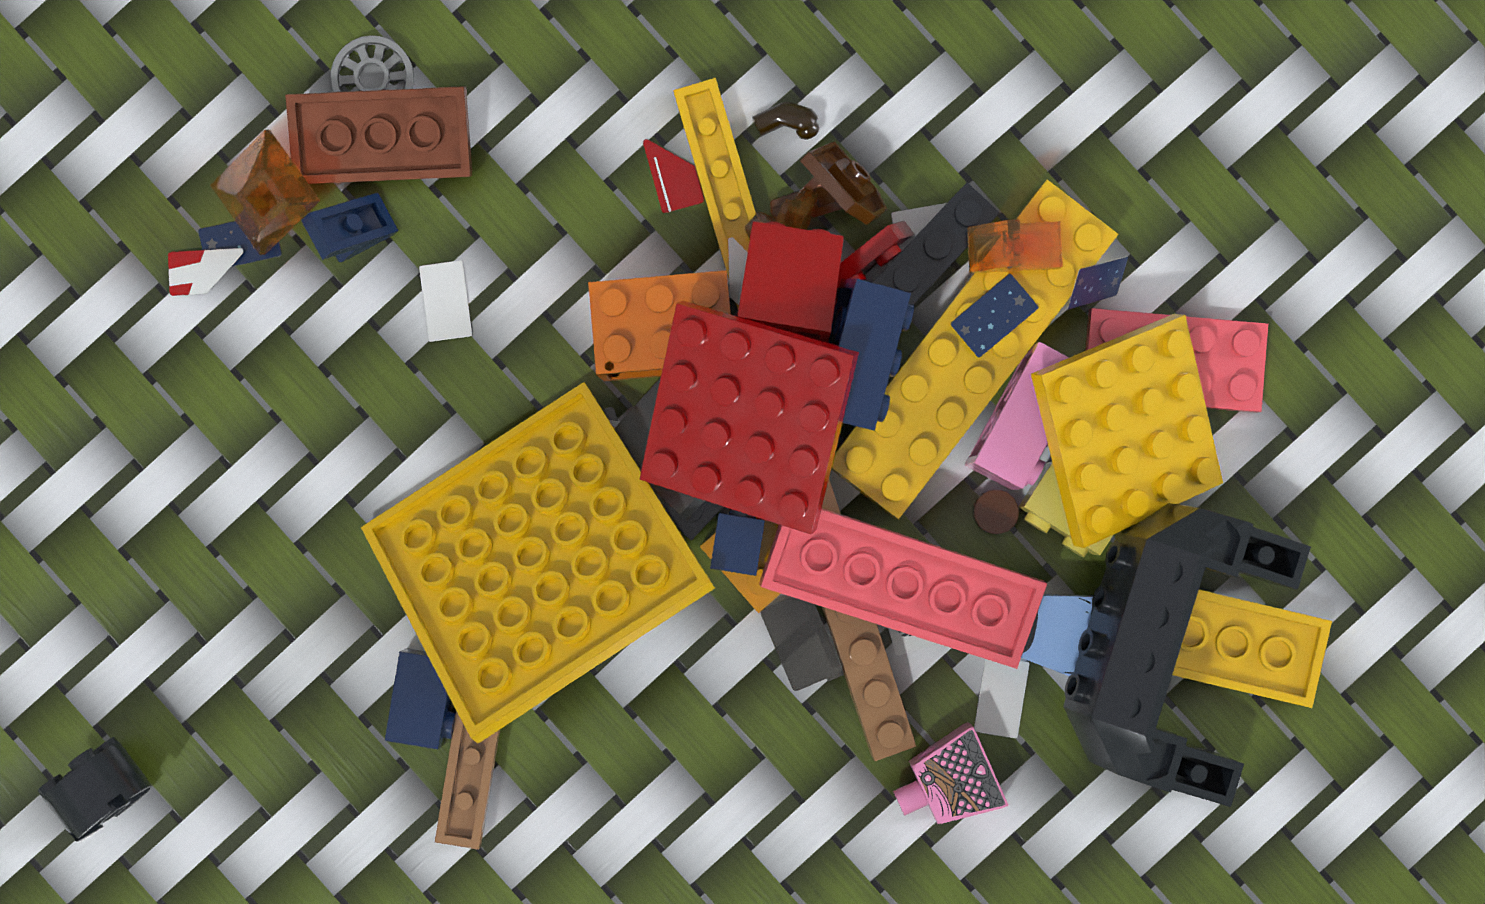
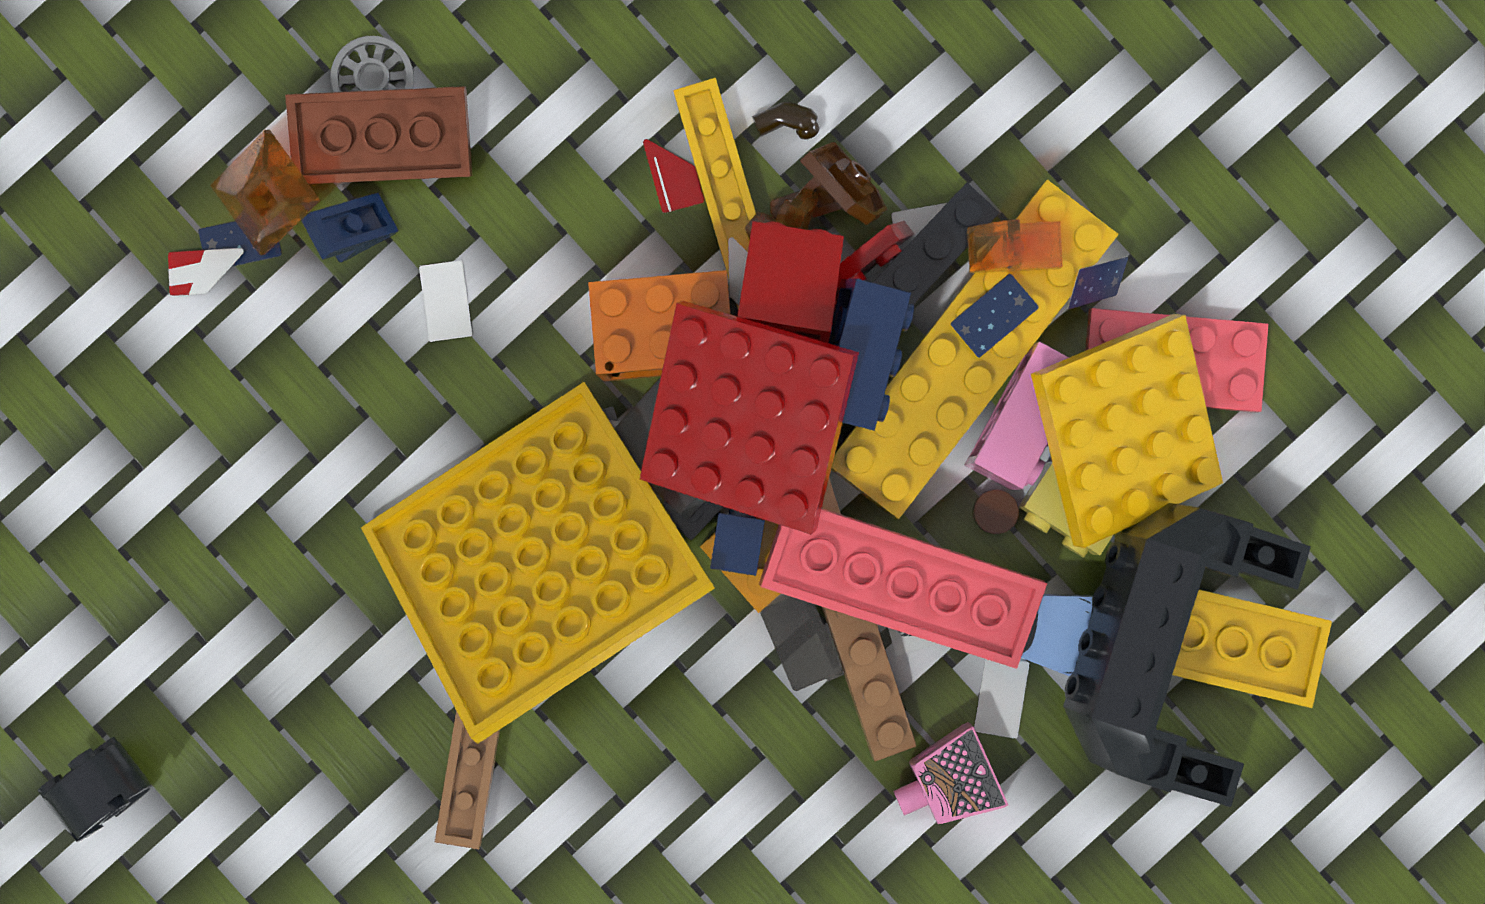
(419, 704): dark blue brick -> none

